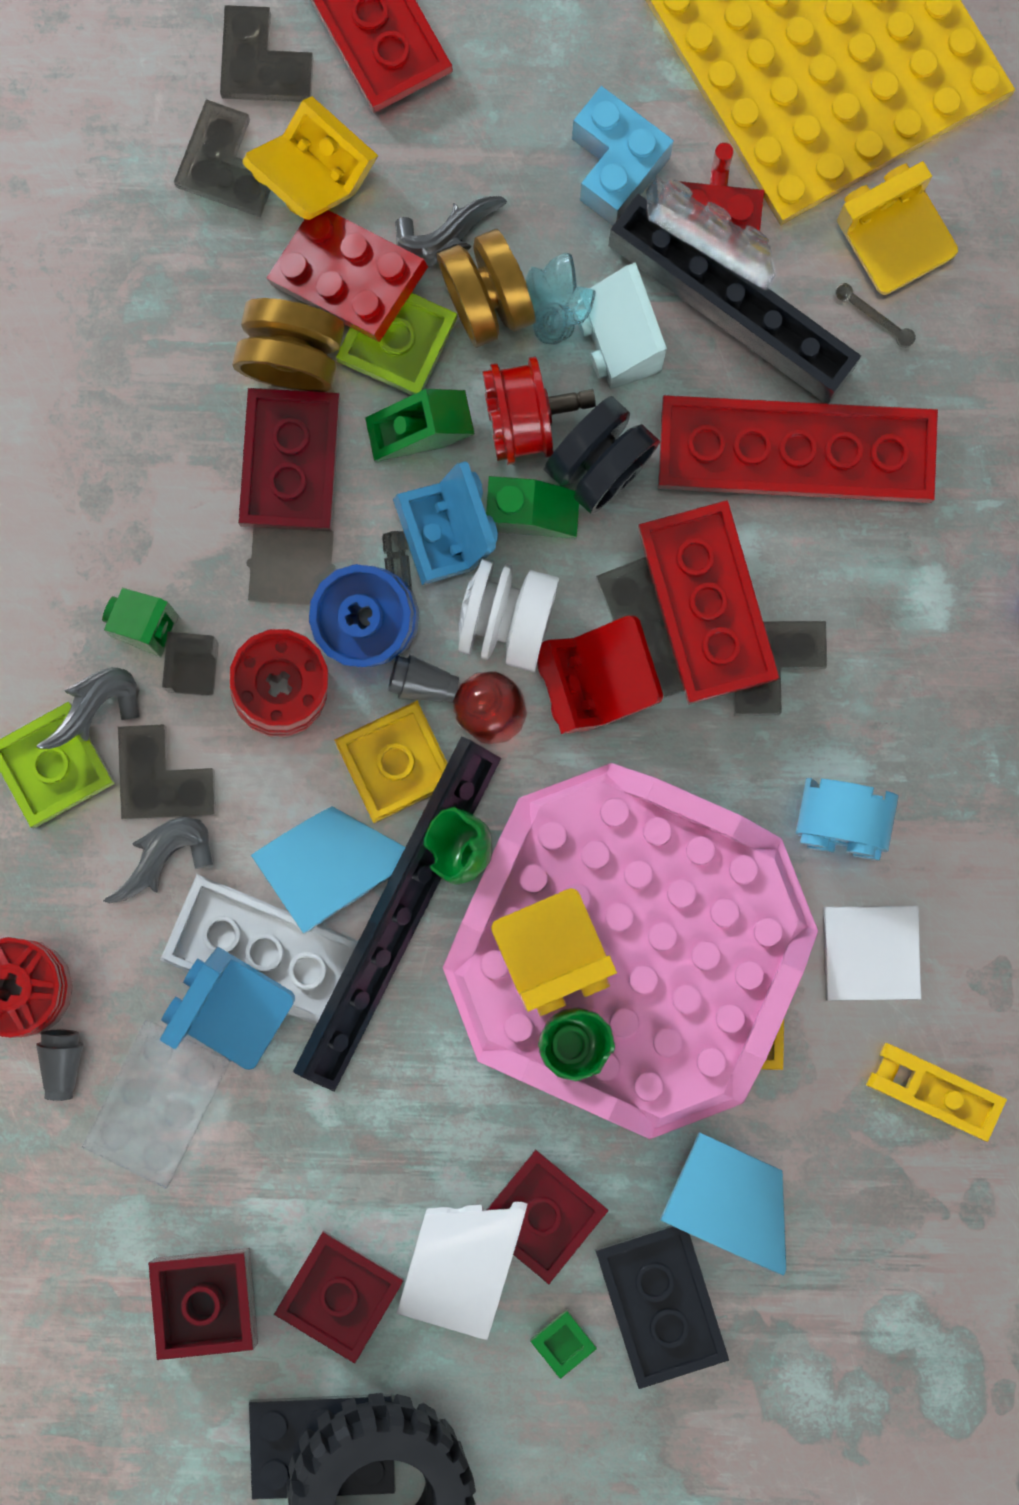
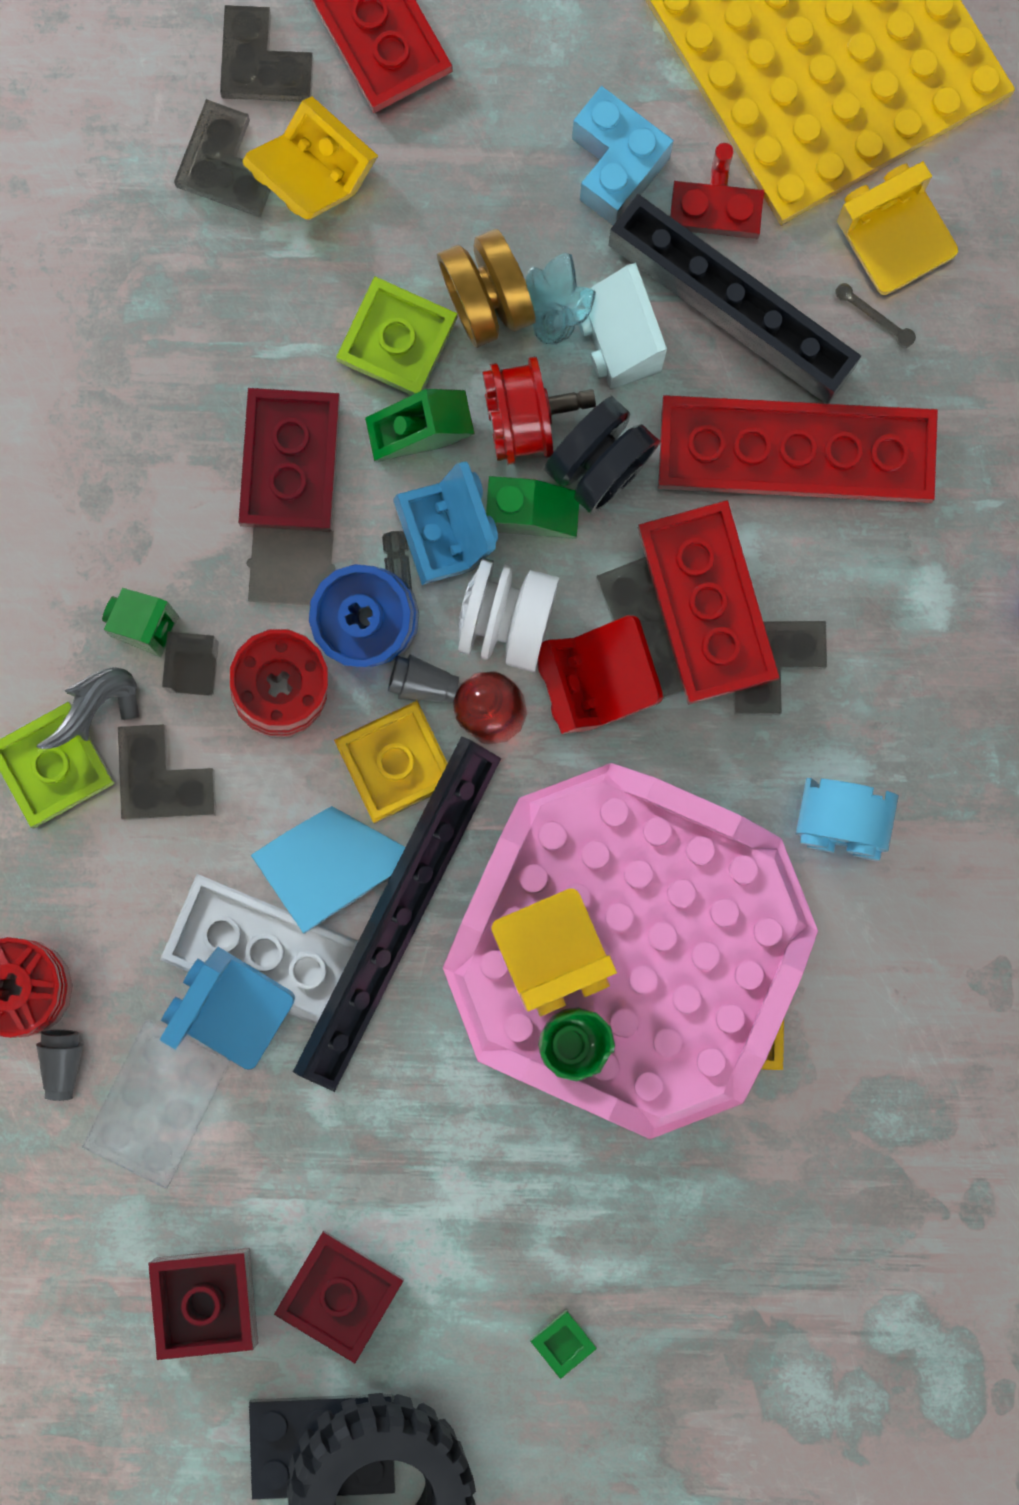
(158, 847): dark grey piece -> none
(288, 345): pearl gold wheel -> none
(348, 273): plate -> none
(450, 233): dark grey piece -> none
(459, 845): green hair -> none
(461, 1267): white slope -> none
(555, 1218): dark red plate -> none
(661, 1305): black plate -> none
(711, 231): clear plate -> none
(731, 1203): medium azure slope -> none
(872, 953): white tile -> none
(938, 1093): yellow plate -> none

